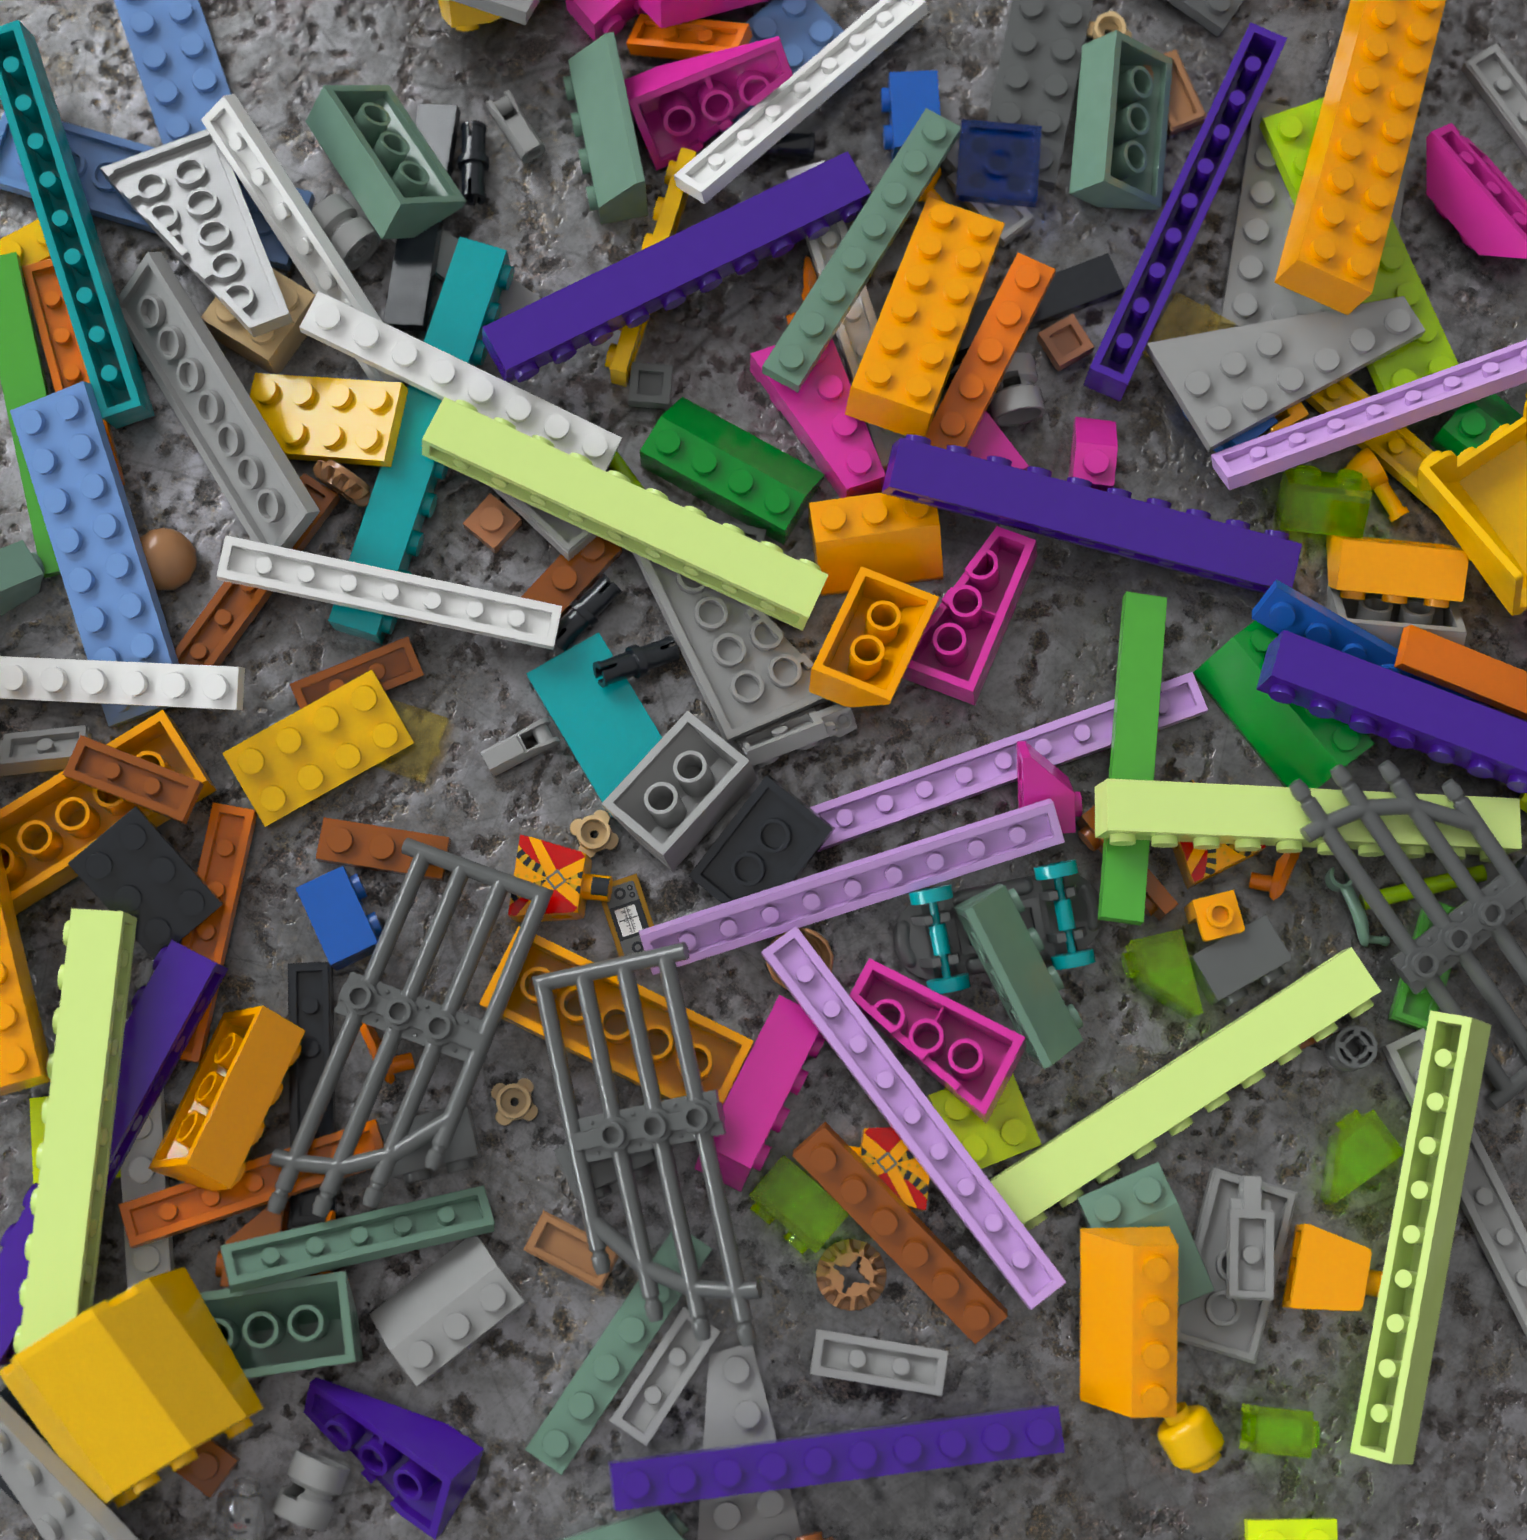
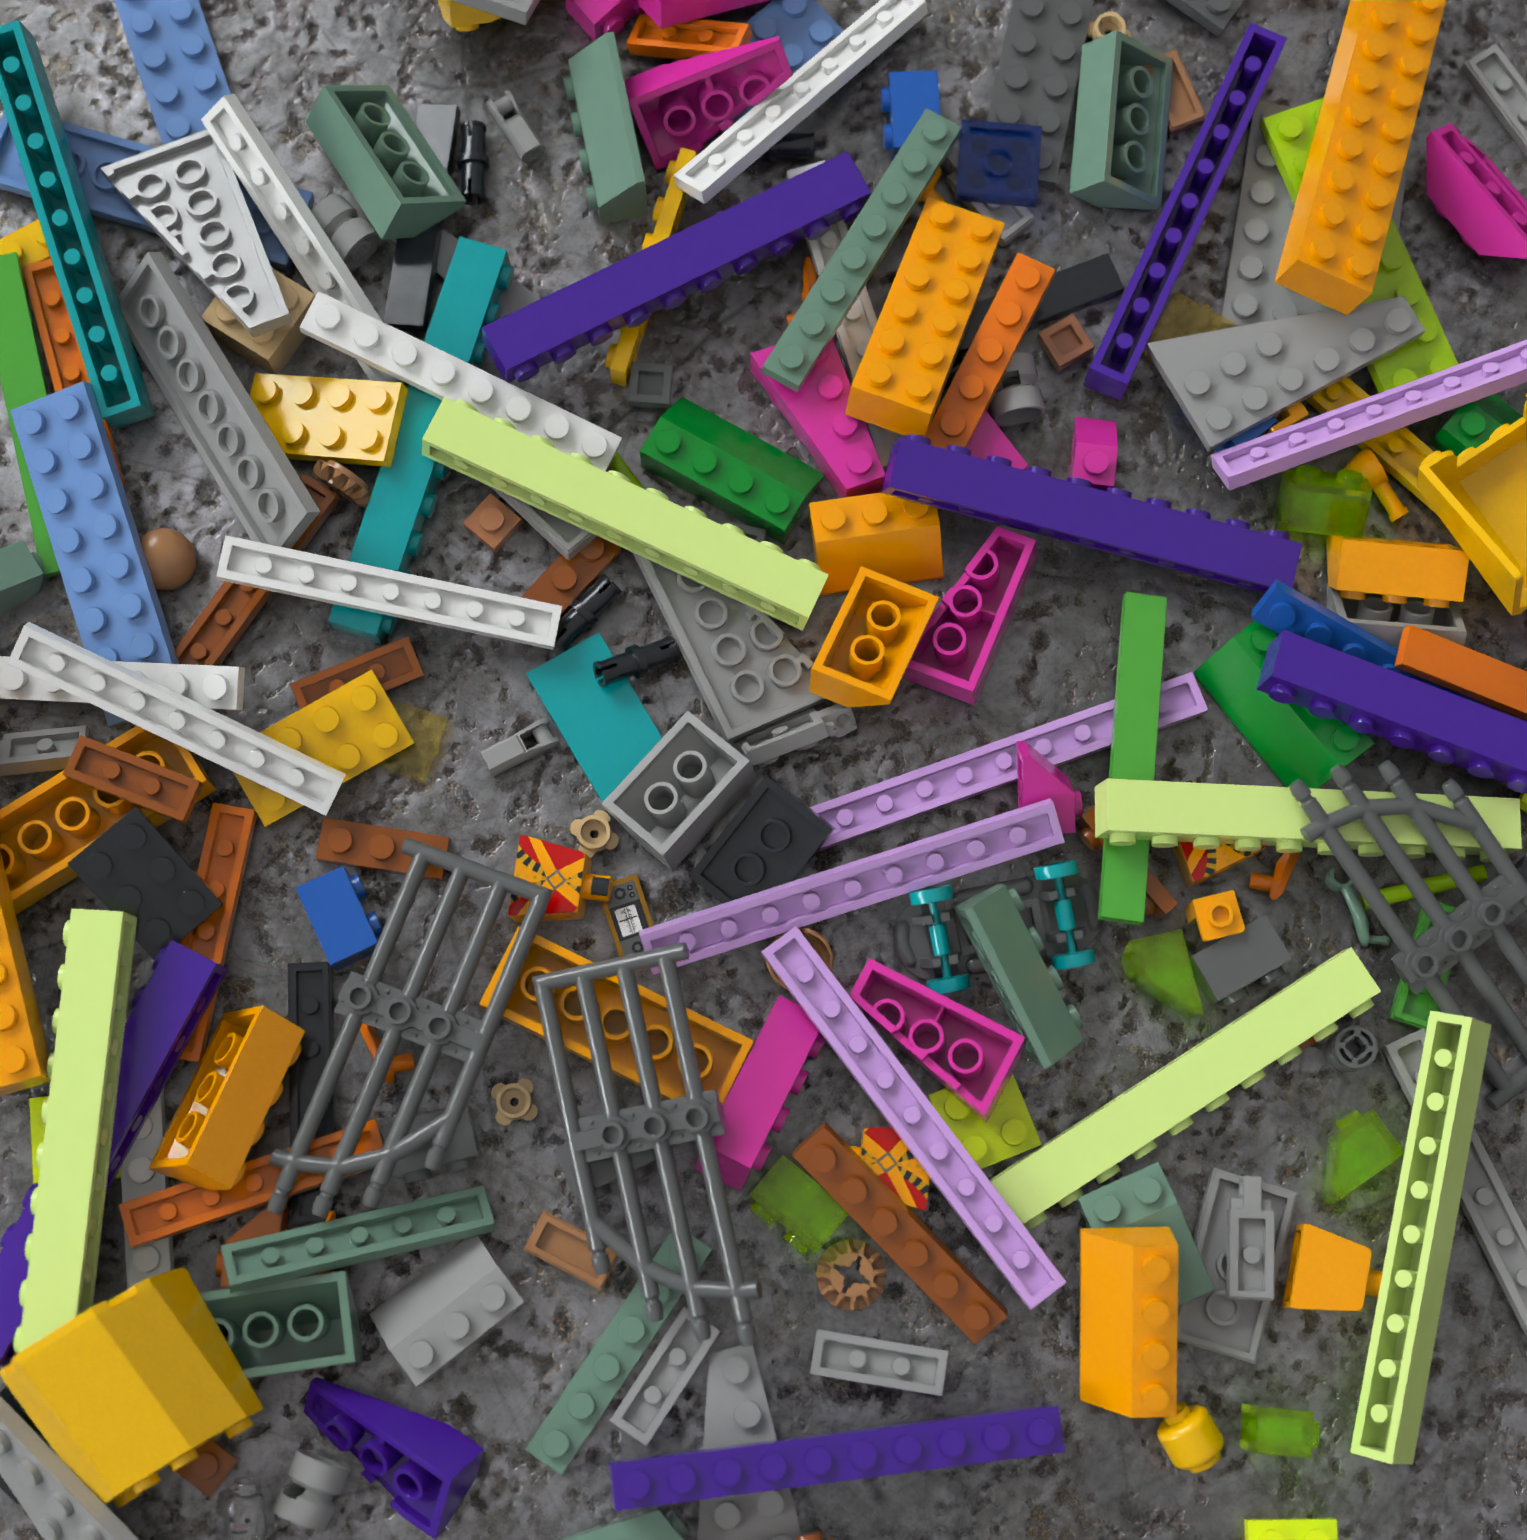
(176, 718): none -> white plate

